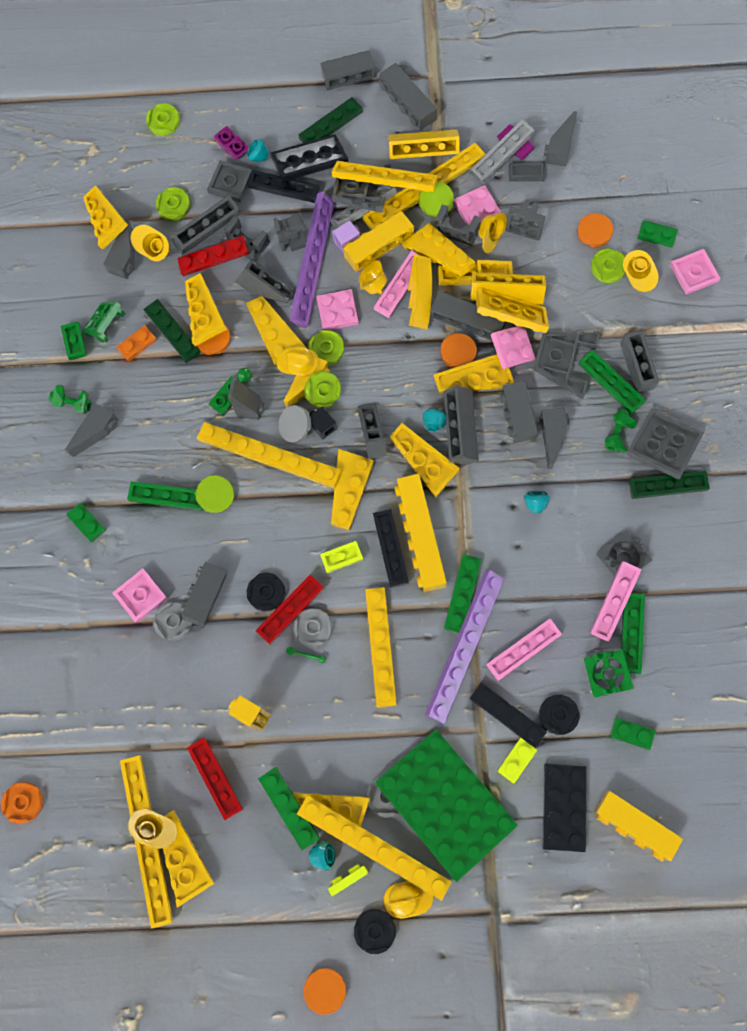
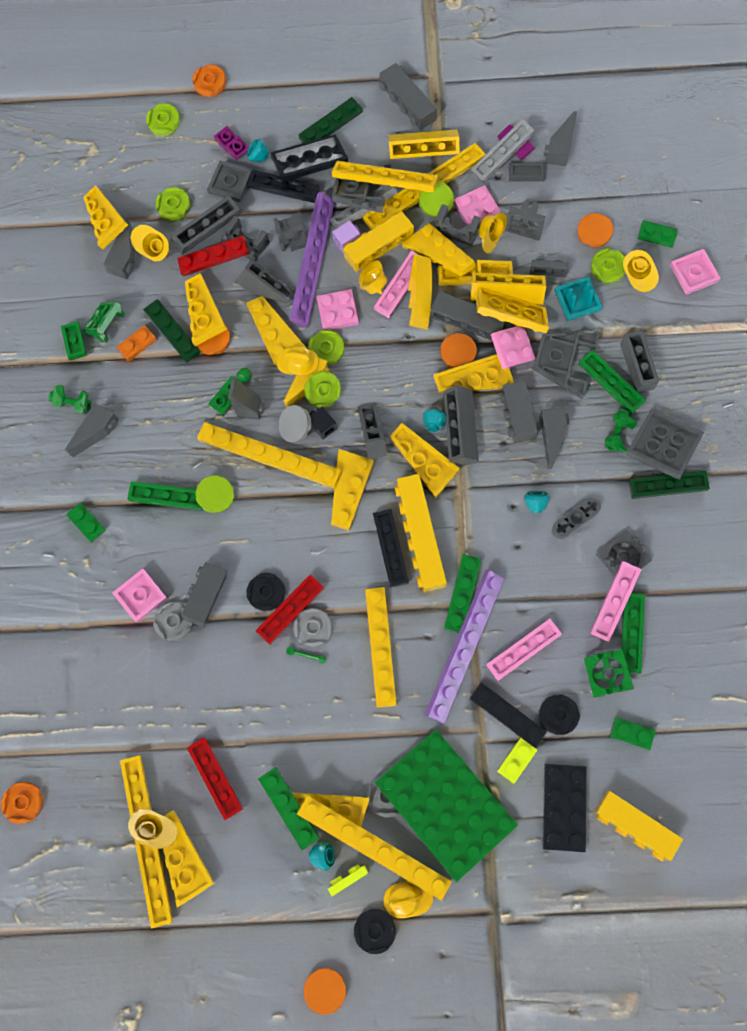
(209, 80): none -> orange tile
(249, 713): yellow brick -> none
(341, 557): neon yellow plate -> none
(348, 70): dark grey brick -> none
(549, 268): none -> dark grey plate
(568, 530): none -> dark grey beam
(578, 299): none -> teal plate

